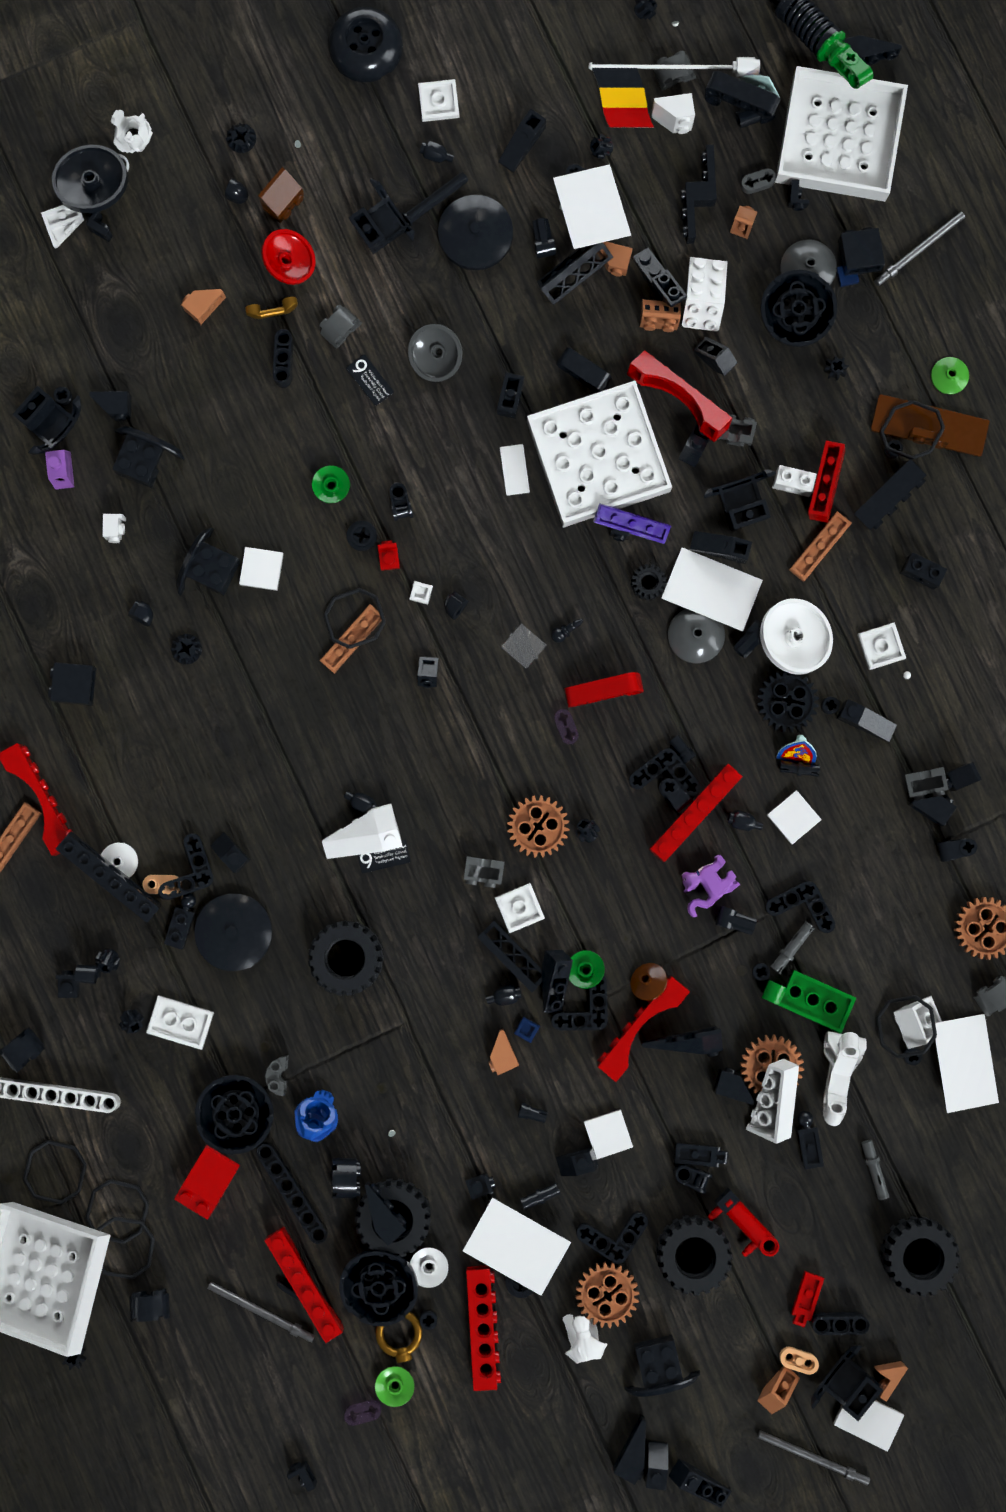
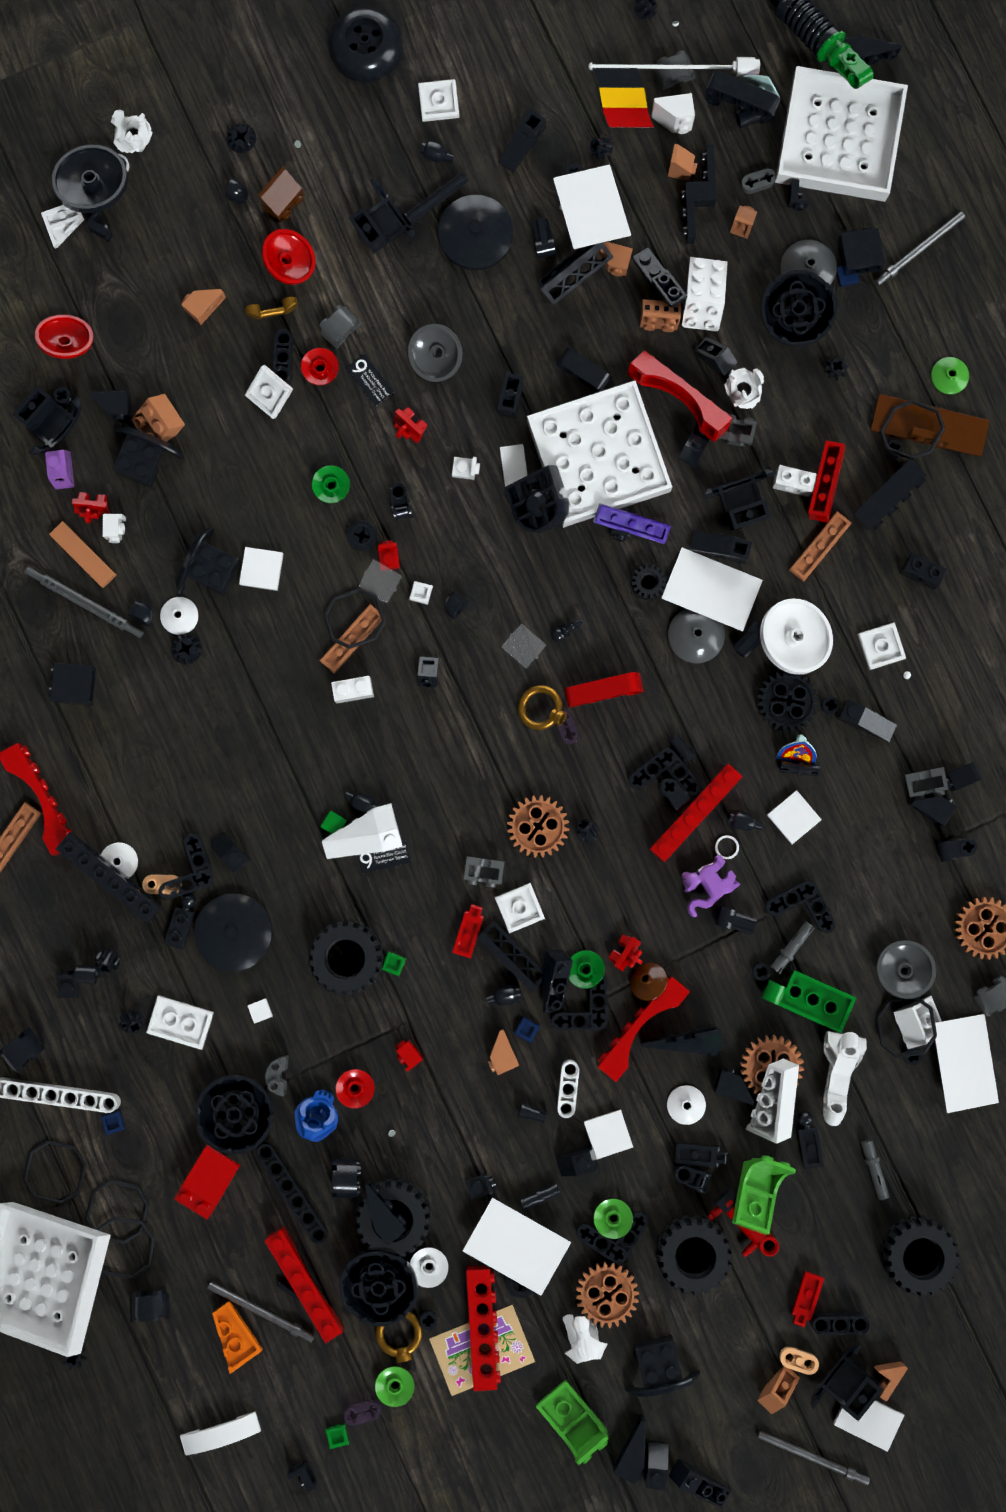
(64, 336): none -> red dish
(82, 554): none -> nougat tile
(84, 602): none -> dark grey axle
(88, 508): none -> red hips
(113, 1122): none -> dark blue tile
(158, 418): none -> nougat slope
(188, 617): none -> white dish
(221, 1434): none -> white slope
(236, 1338): none -> orange wing
(260, 1010): none -> white tile
(268, 391): none -> white tile
(316, 358): none -> red dish
(333, 822): none -> green tile
(337, 1436): none -> green tile
(352, 689): none -> white brick
(356, 1098): none -> red dish
(380, 581): none -> clear piece
(393, 963): none -> green tile
(406, 427): none -> red hips
(408, 1054): none -> red brick
(454, 1350): none -> tan sticker
(465, 468): none -> white bracket
(468, 931): none -> red hinge
(521, 496): none -> black connector
(556, 716): none -> pearl gold piece
(571, 1097): none -> white beam
(574, 1421): none -> bright green bracket
(613, 1229): none -> bright green dish
(629, 955): none -> red hips
(676, 1102): none -> white dish
(682, 163): none -> nougat slope
(736, 842): none -> white piece
(754, 379): none -> white piece
(758, 1192): none -> bright green bracket
(915, 960): none -> dark grey dish

